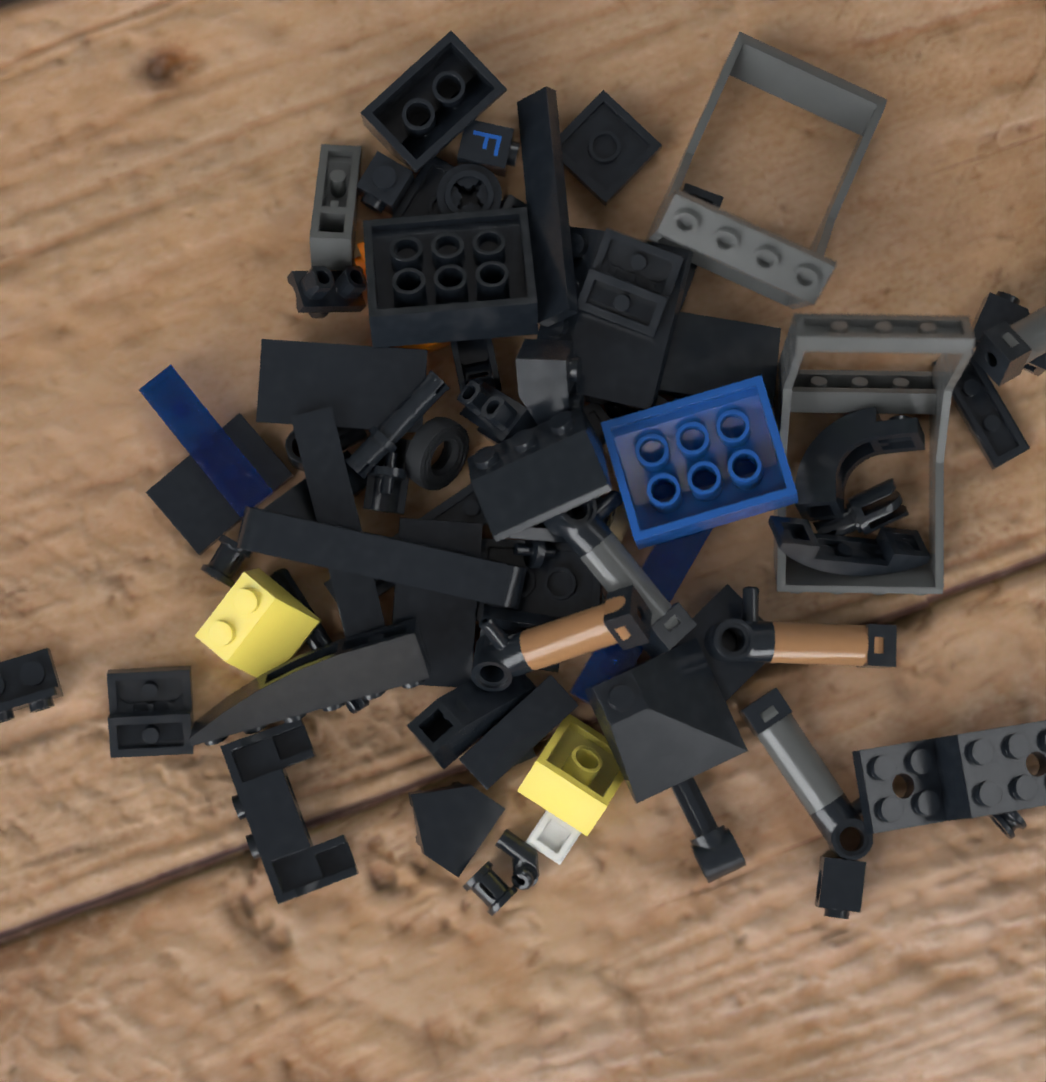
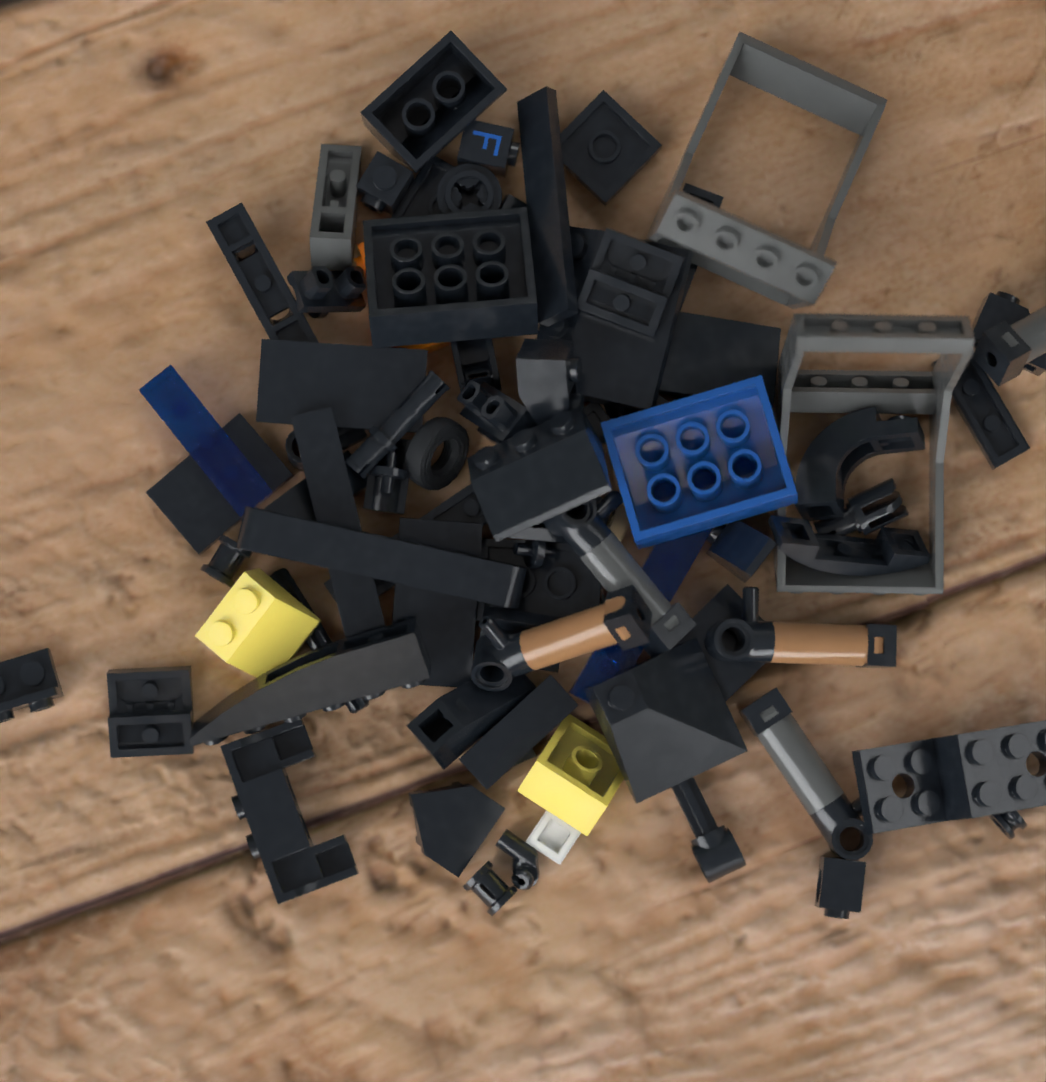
(259, 275): none -> black hinge
(739, 548): none -> black slope

